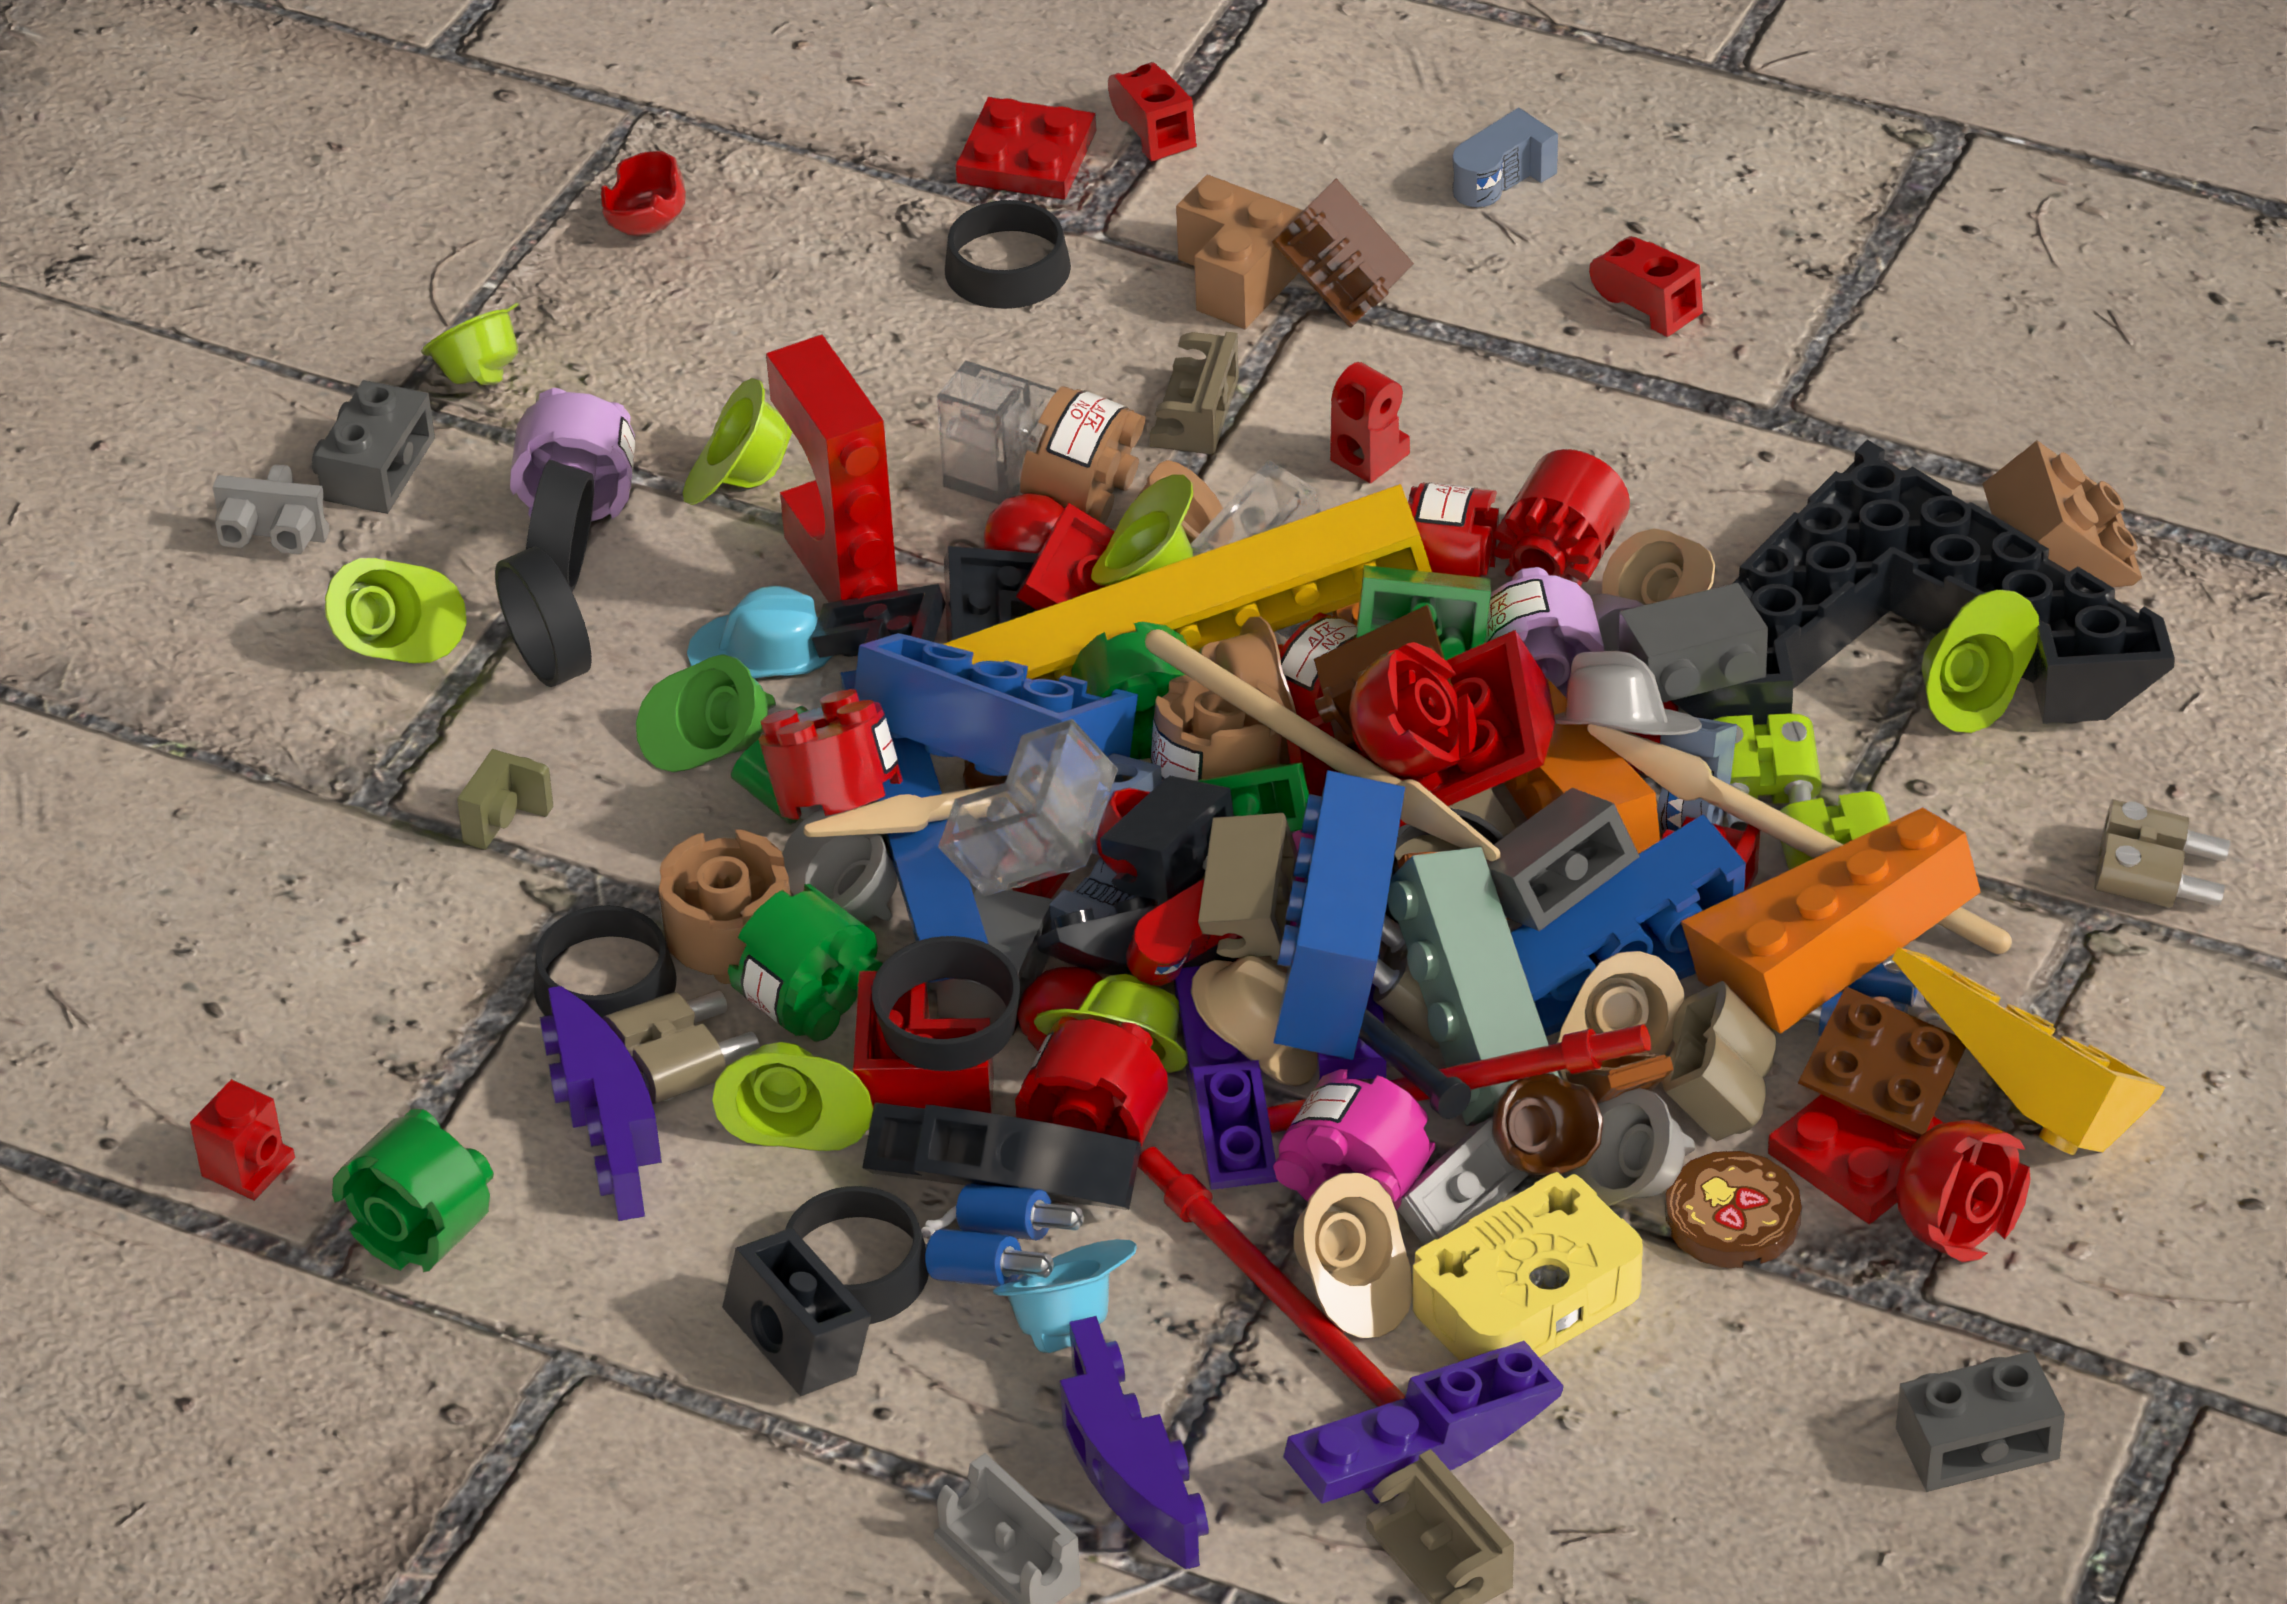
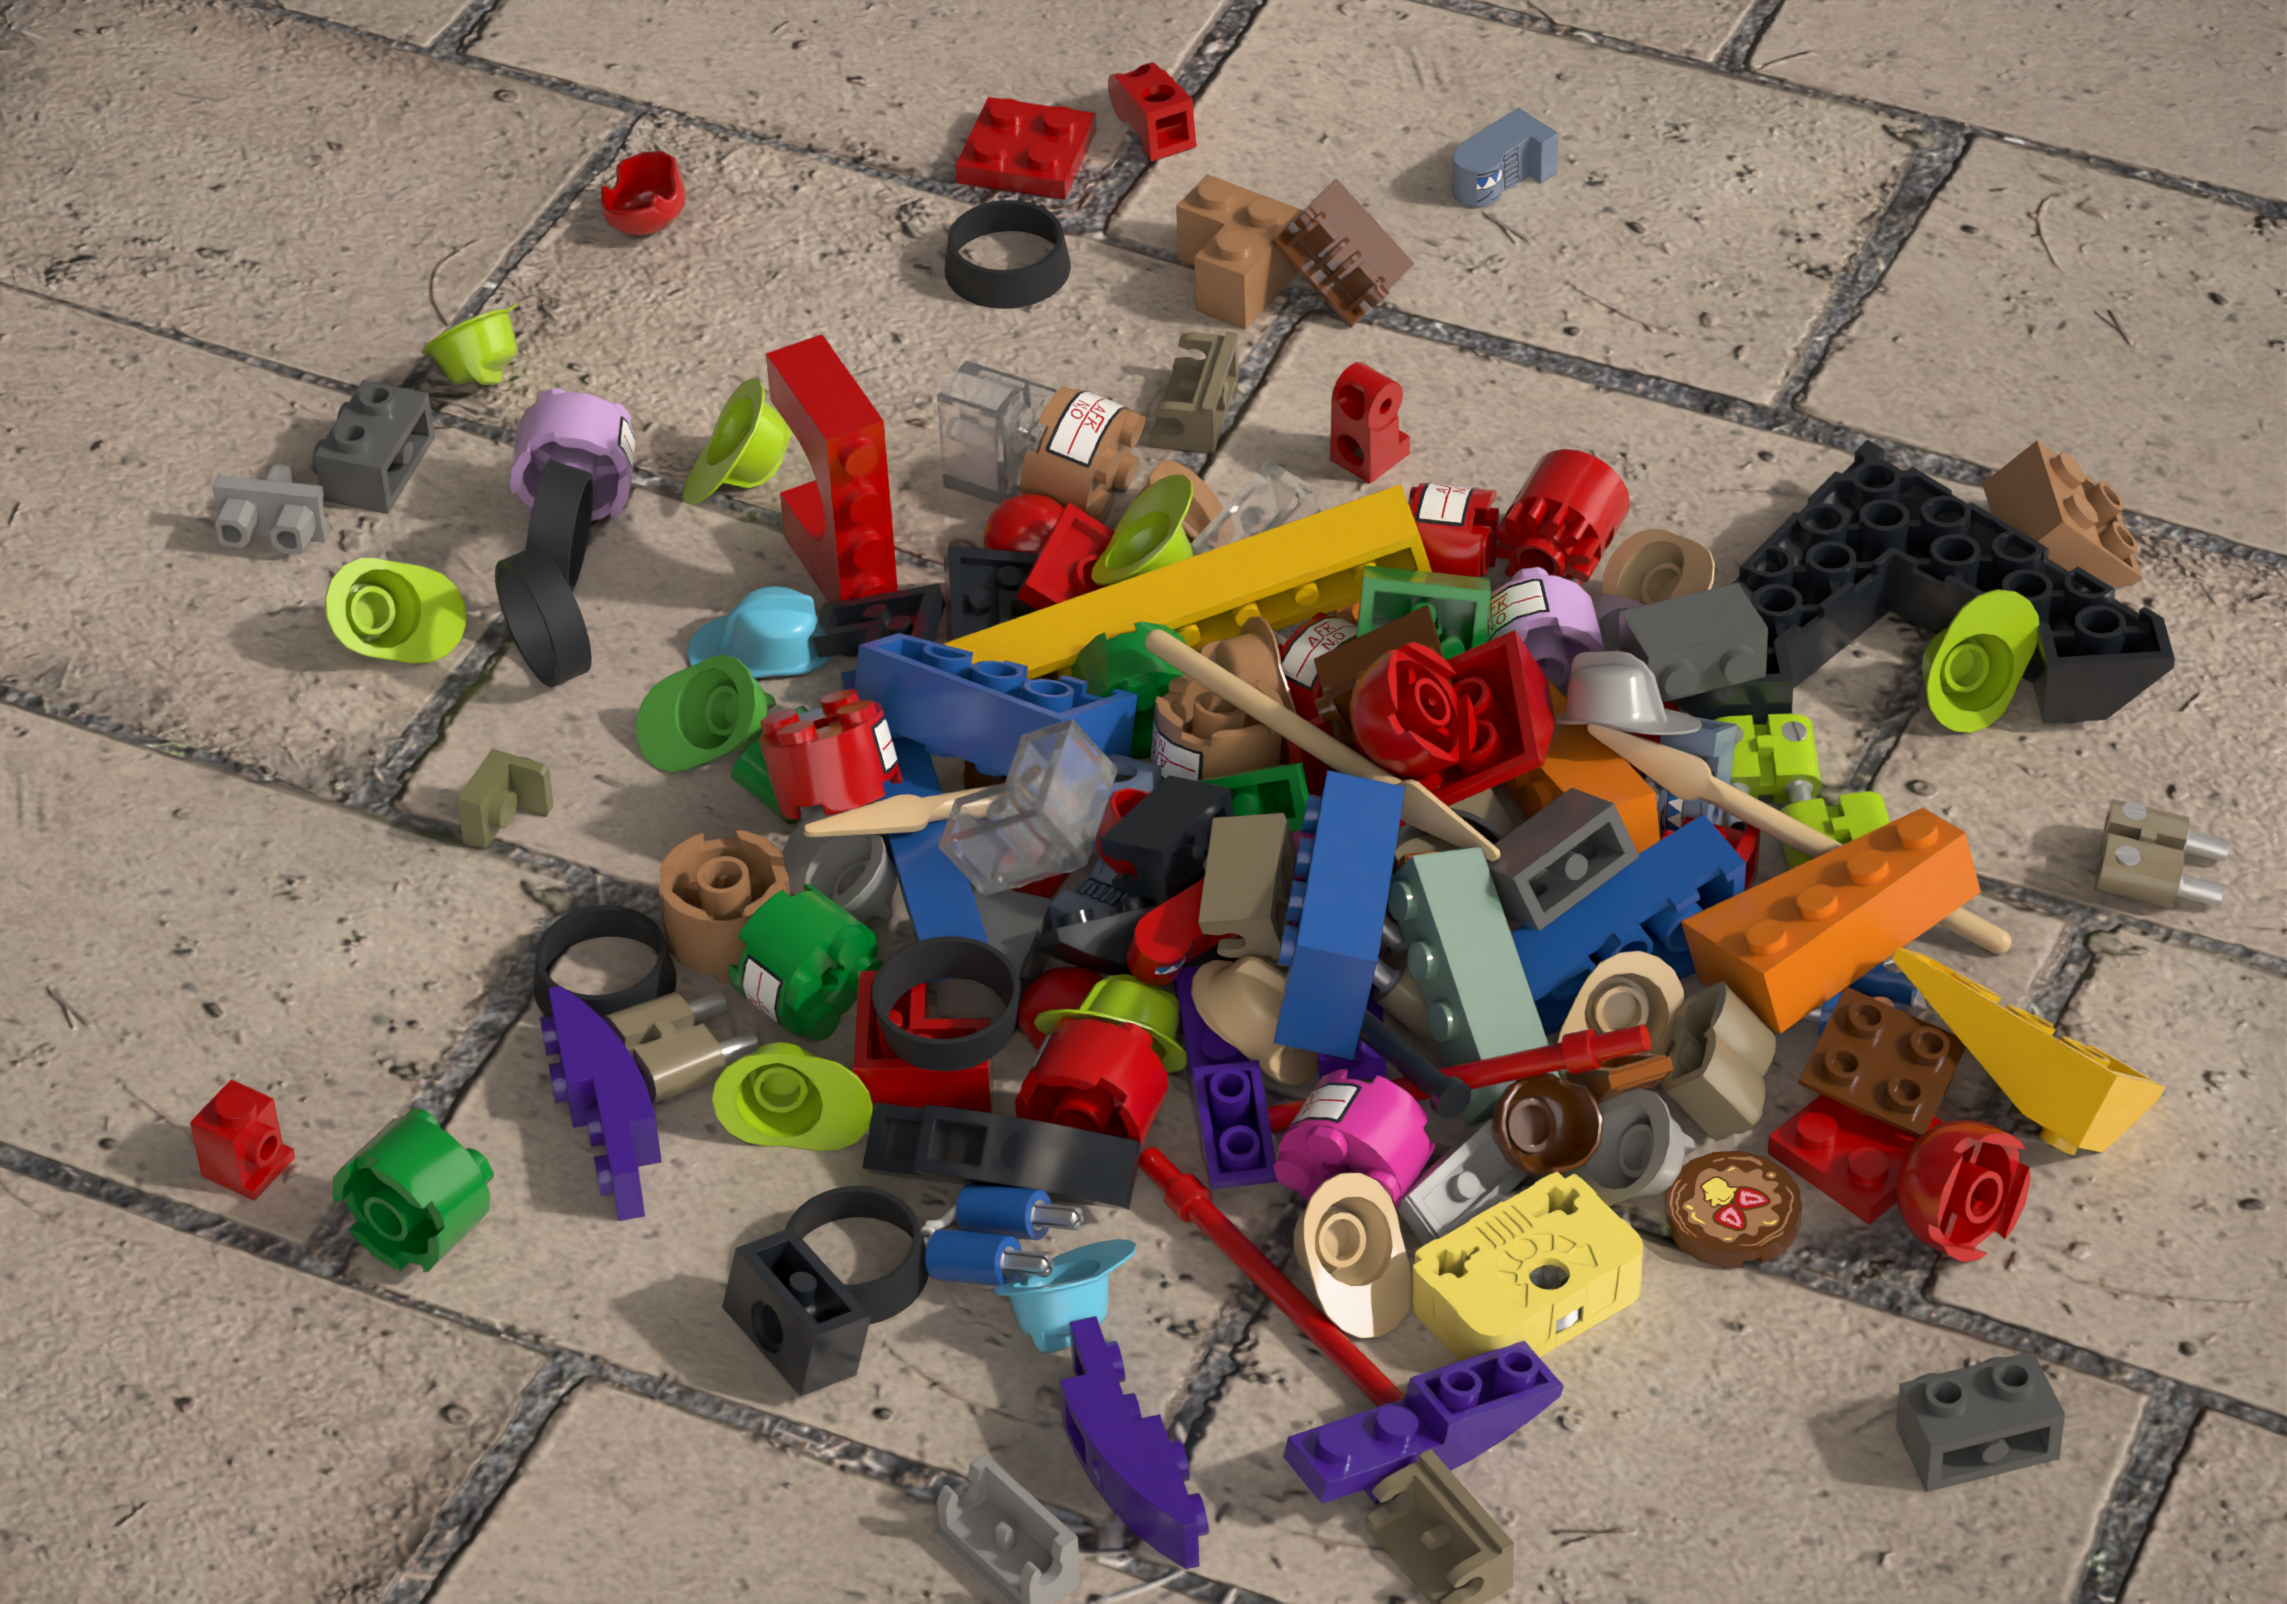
(1650, 281): red leg -> none

